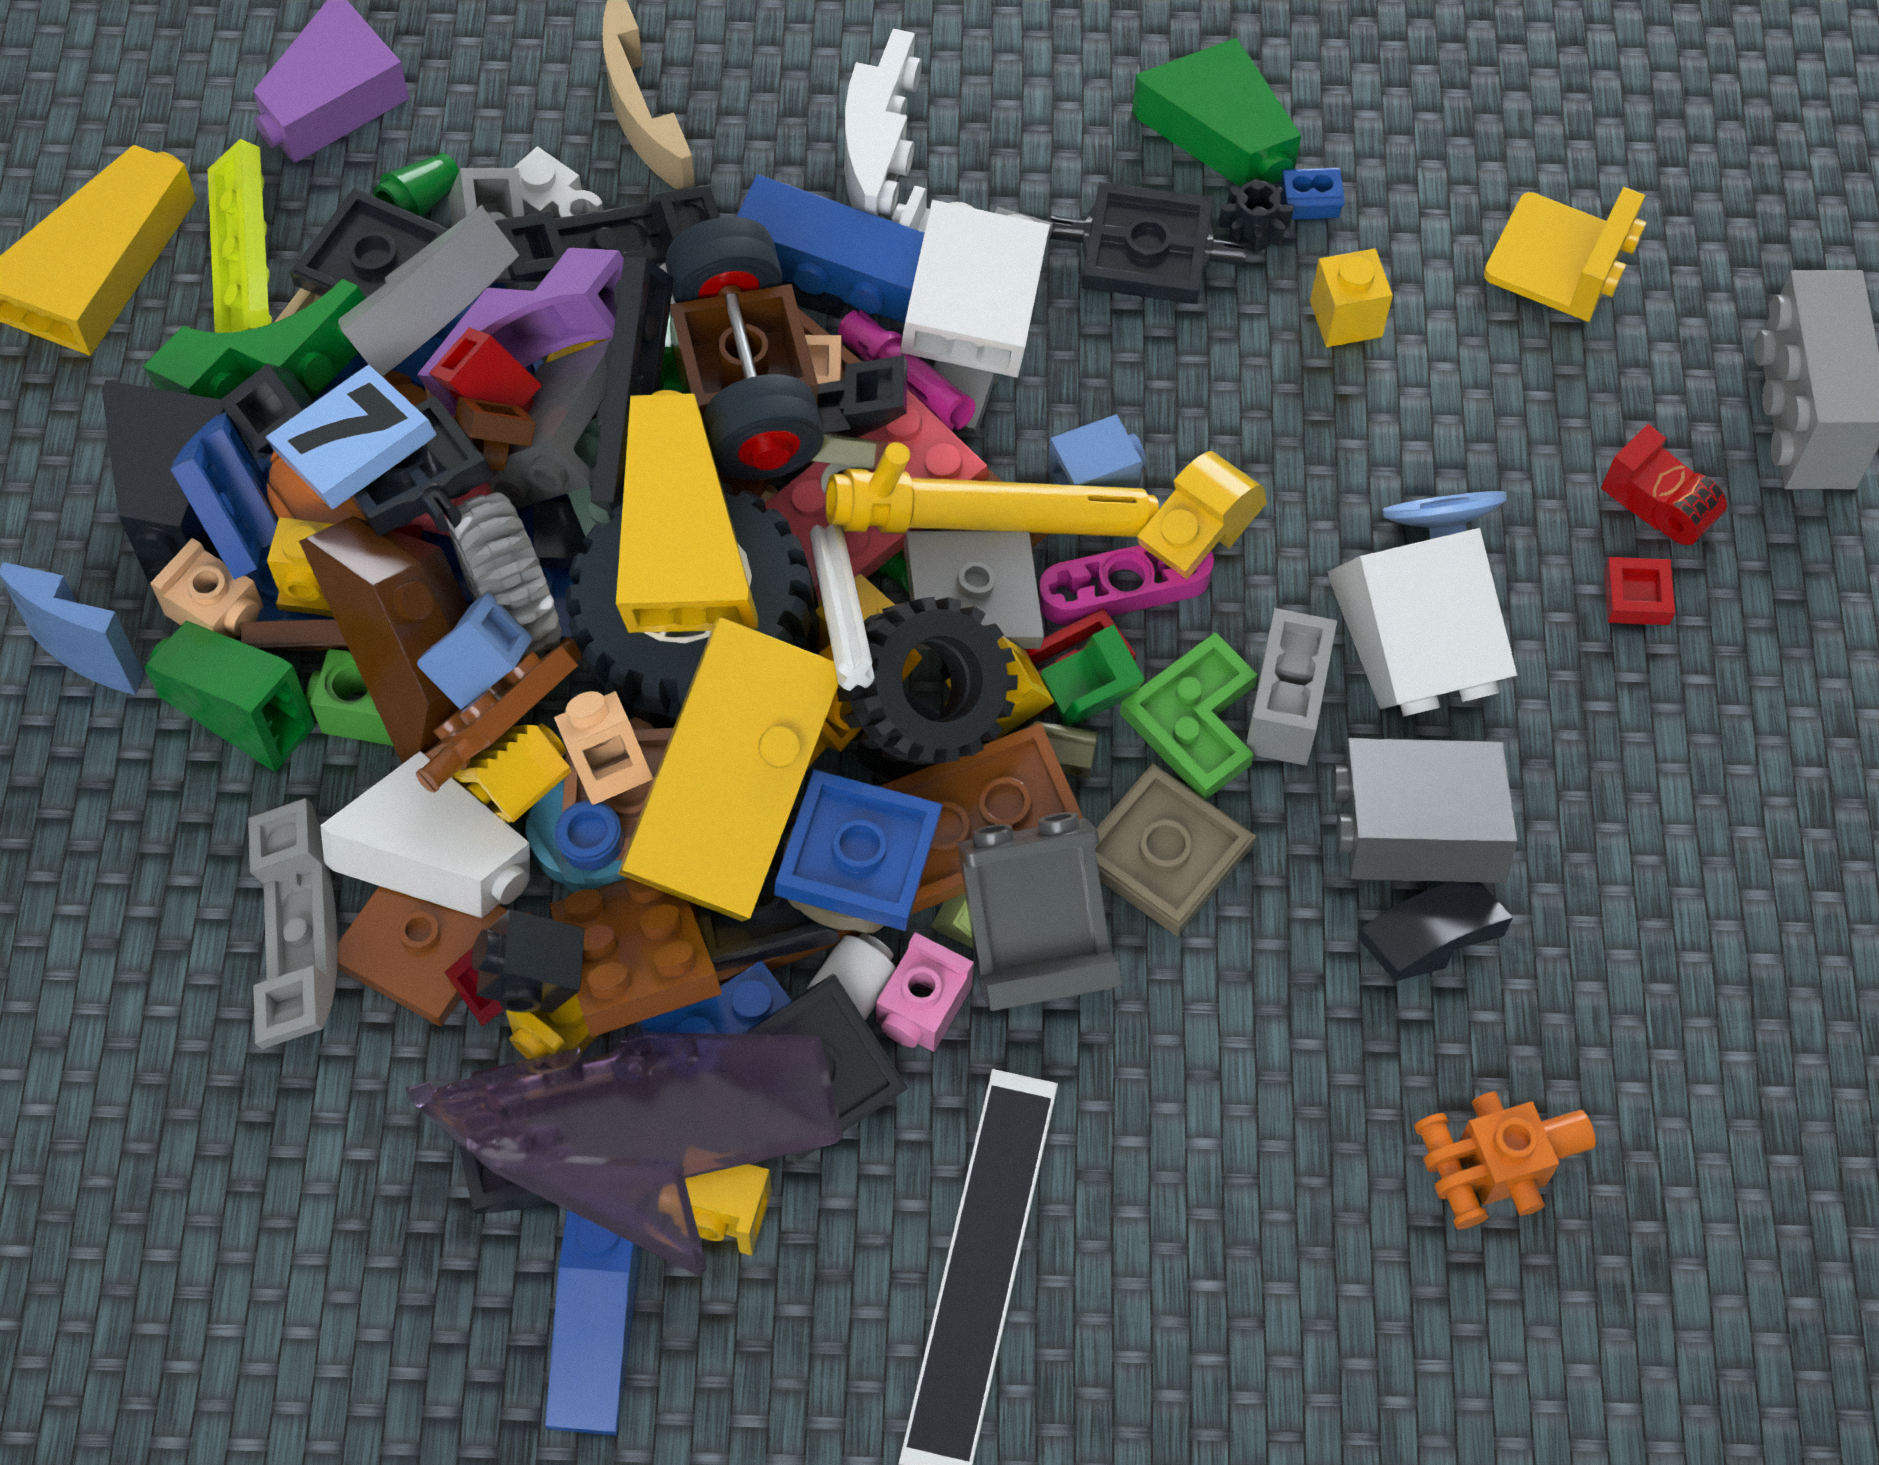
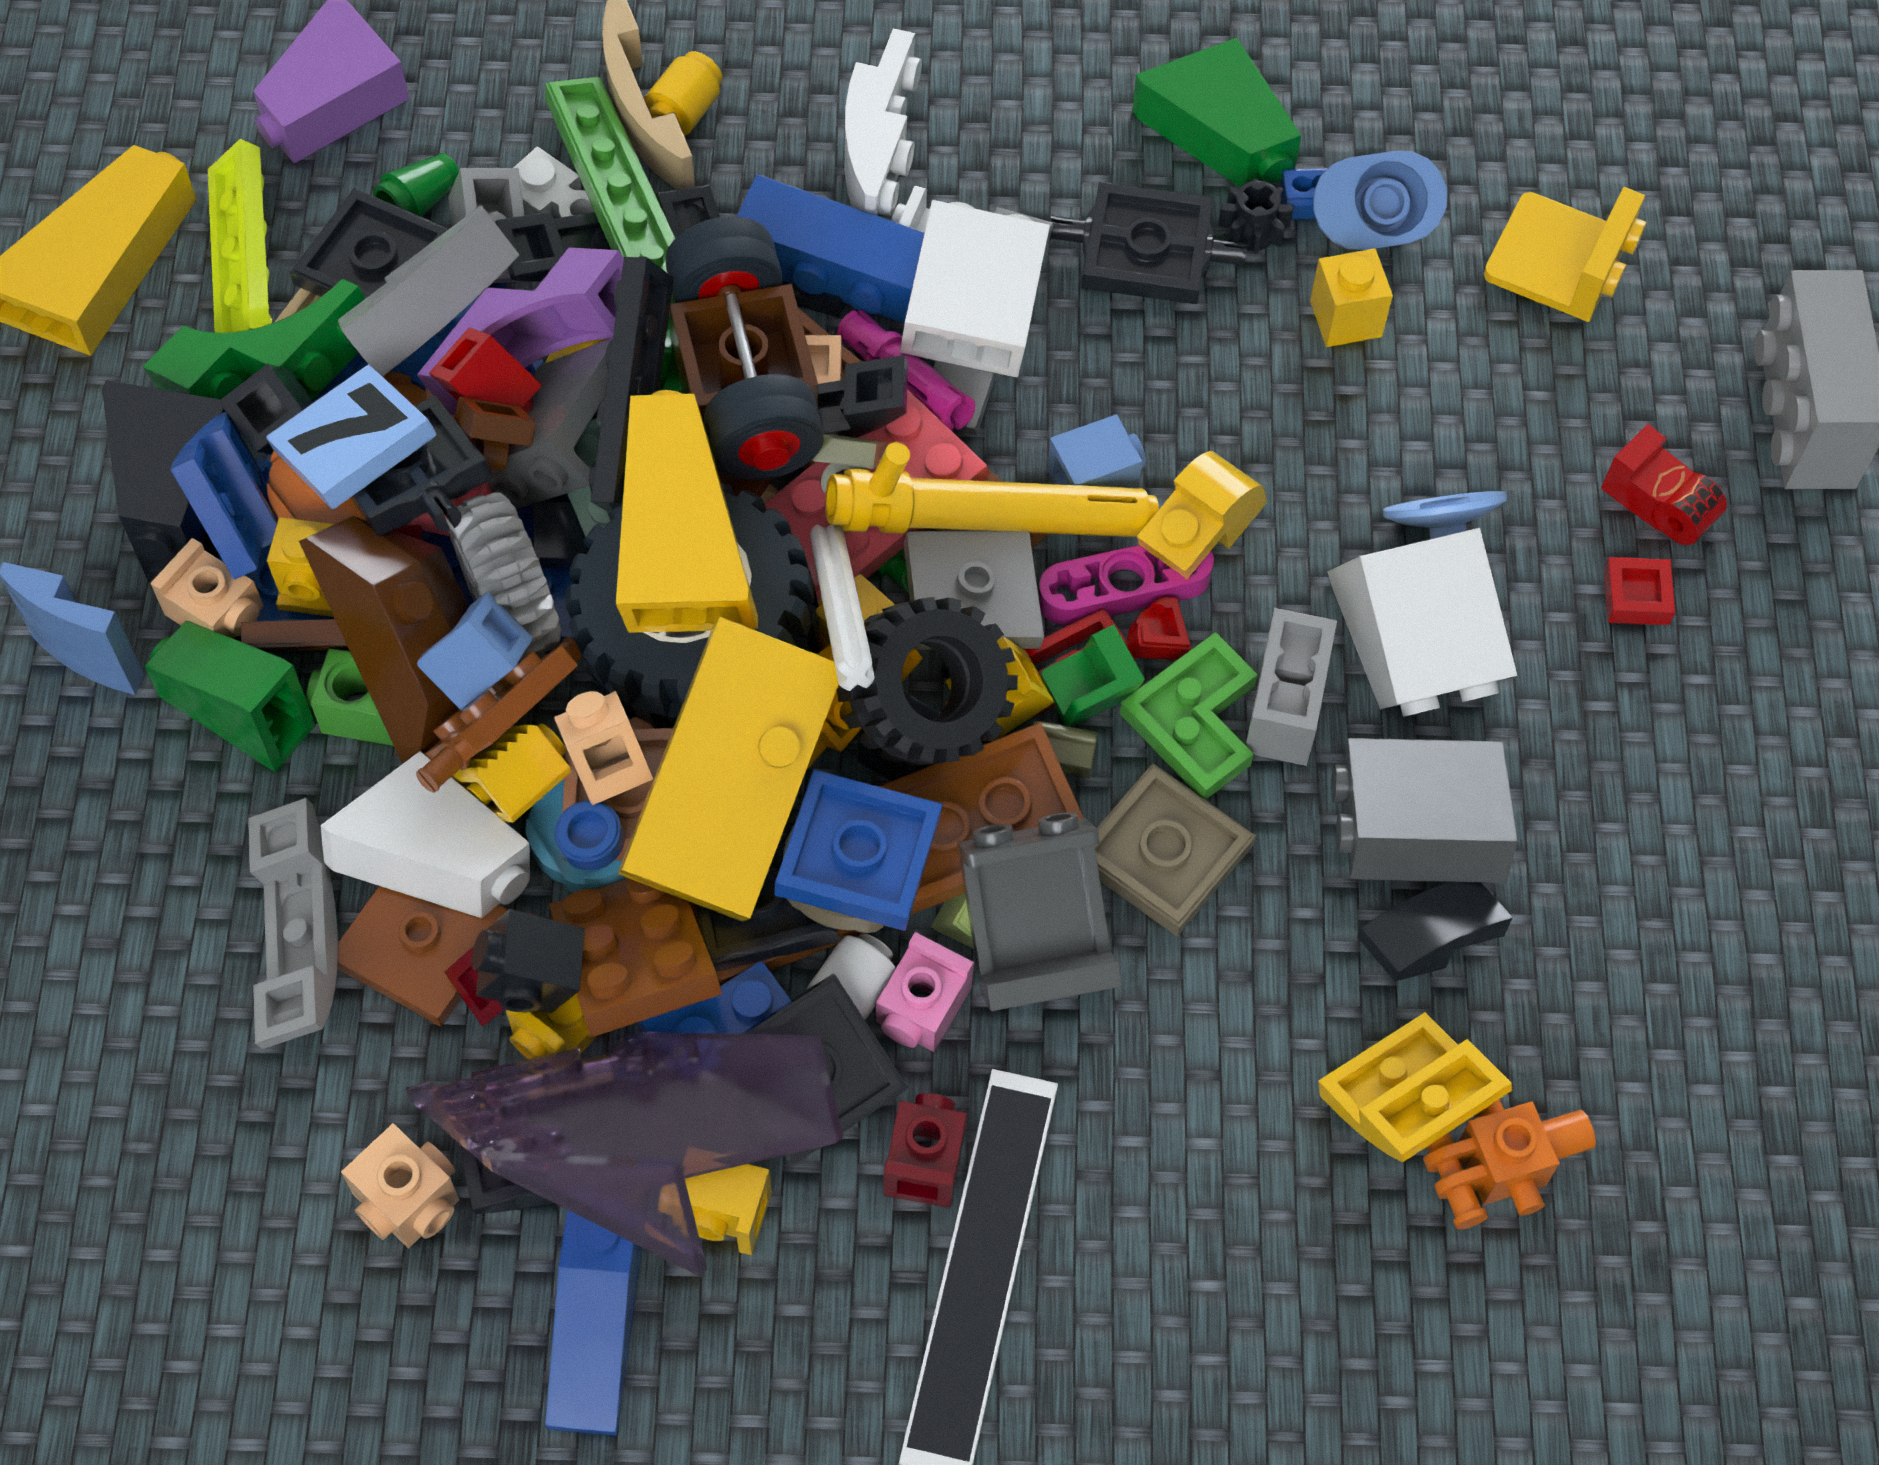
(402, 1187): none -> light nougat brick
(609, 169): none -> bright green tile
(686, 90): none -> yellow brick
(925, 1172): none -> dark red brick
(1159, 632): none -> red tile
(1380, 200): none -> medium blue piece
(1413, 1088): none -> yellow slope

